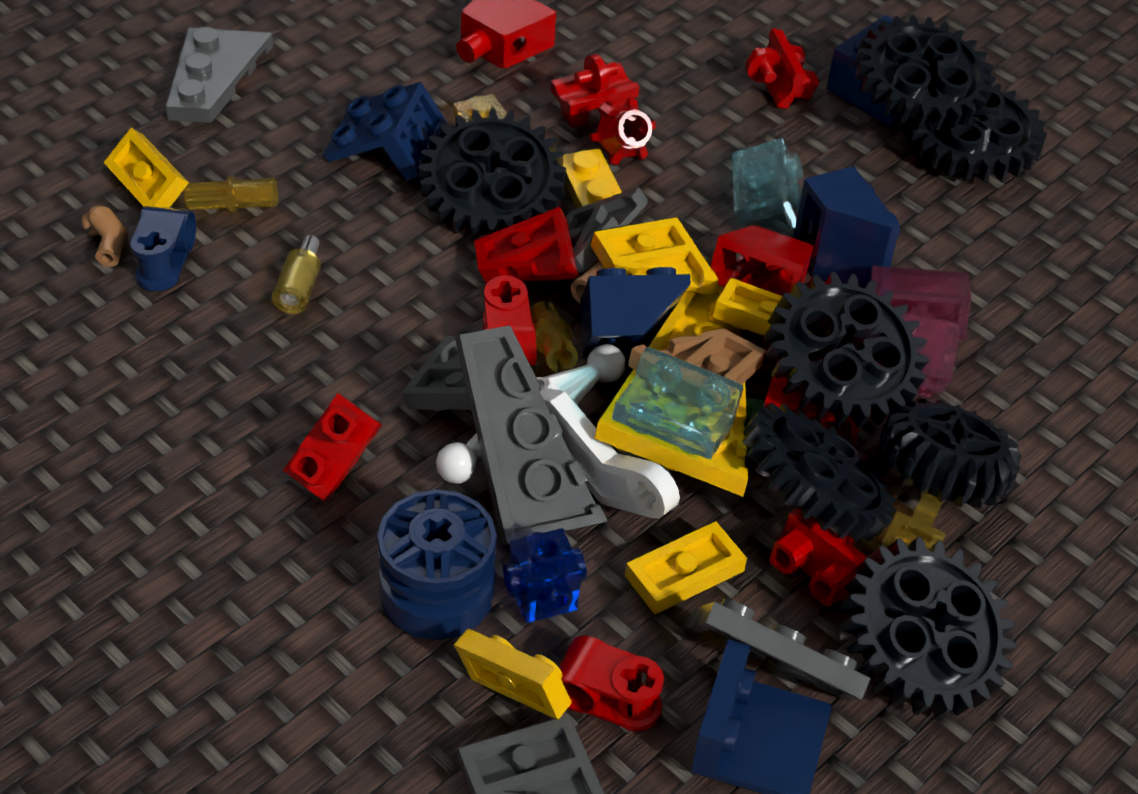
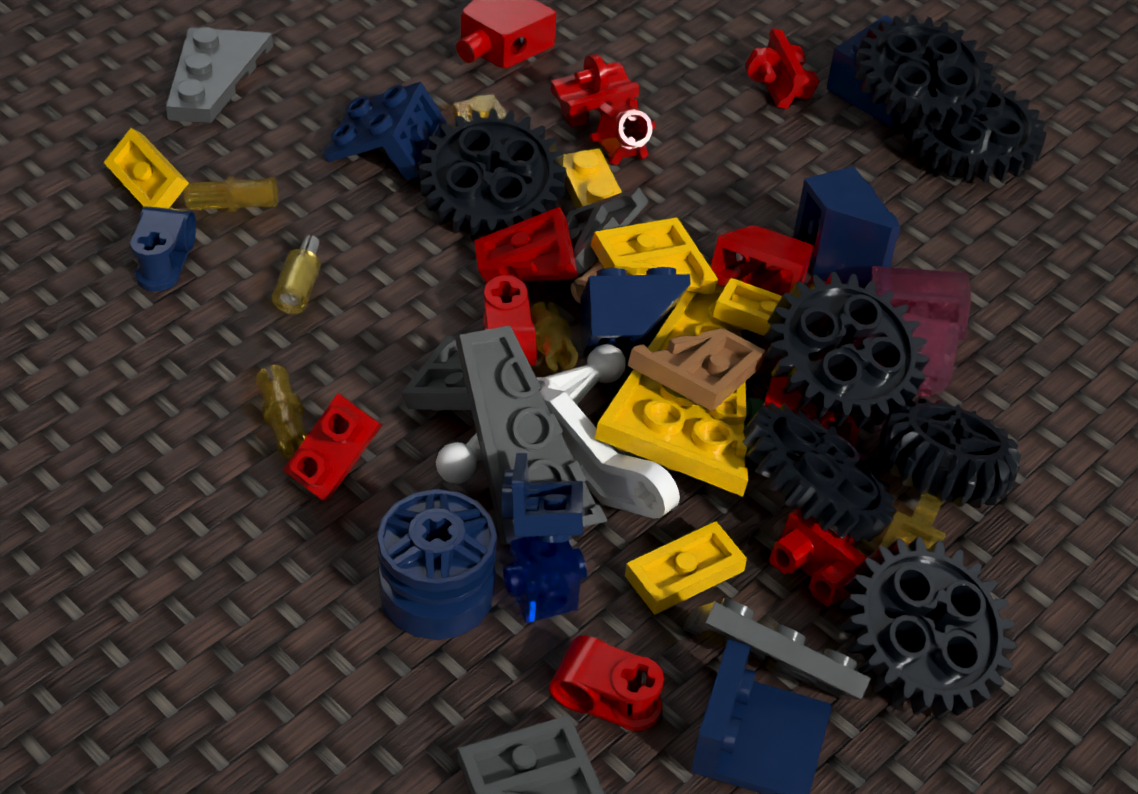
(112, 234): medium nougat arm -> none
(282, 409): none -> clear yellow pin
(513, 673): yellow plate -> none
(542, 508): none -> dark blue bracket
(679, 403): clear light blue bracket -> none
(766, 182): clear light blue bracket -> none

